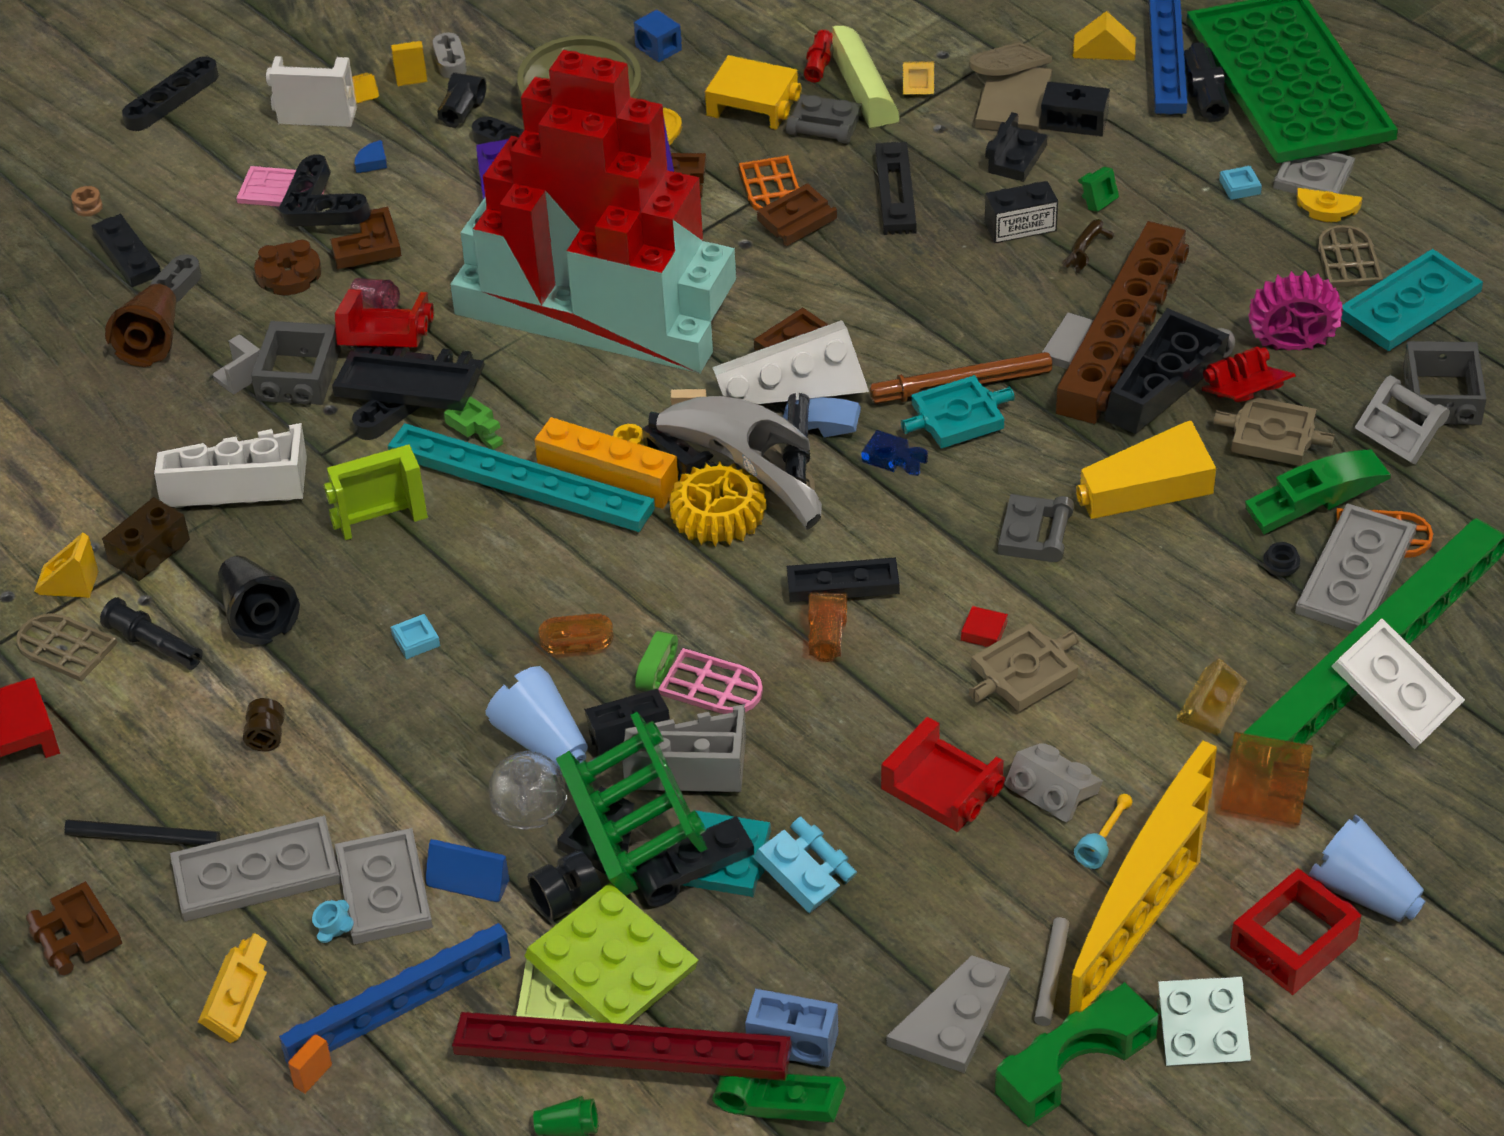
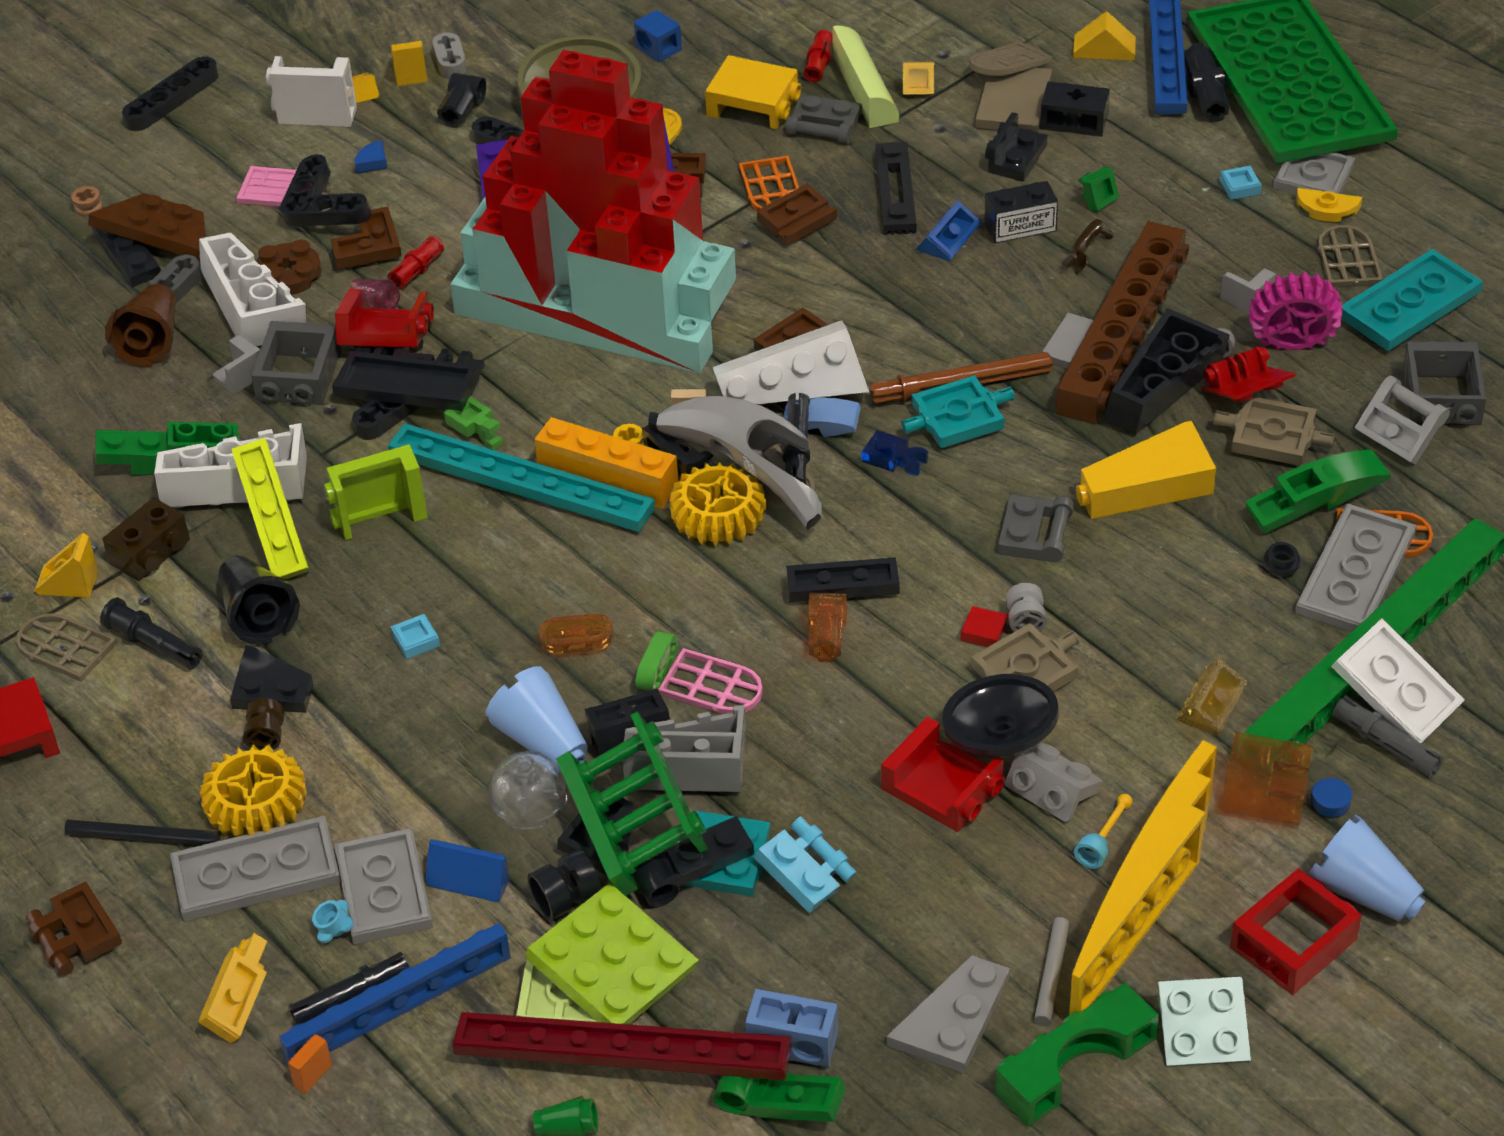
(141, 447): none -> green slope
(154, 223): none -> reddish brown wing
(246, 289): none -> white wedge
(253, 791): none -> yellow gear
(269, 677): none -> black wing
(270, 509): none -> neon yellow plate
(347, 988): none -> black pin
(416, 262): none -> red pin
(950, 232): none -> blue slope
(1000, 715): none -> black dish
(1026, 606): none -> light grey wheel
(1240, 292): none -> light grey panel
(1331, 797): none -> blue tile
(1375, 728): none -> dark grey pin

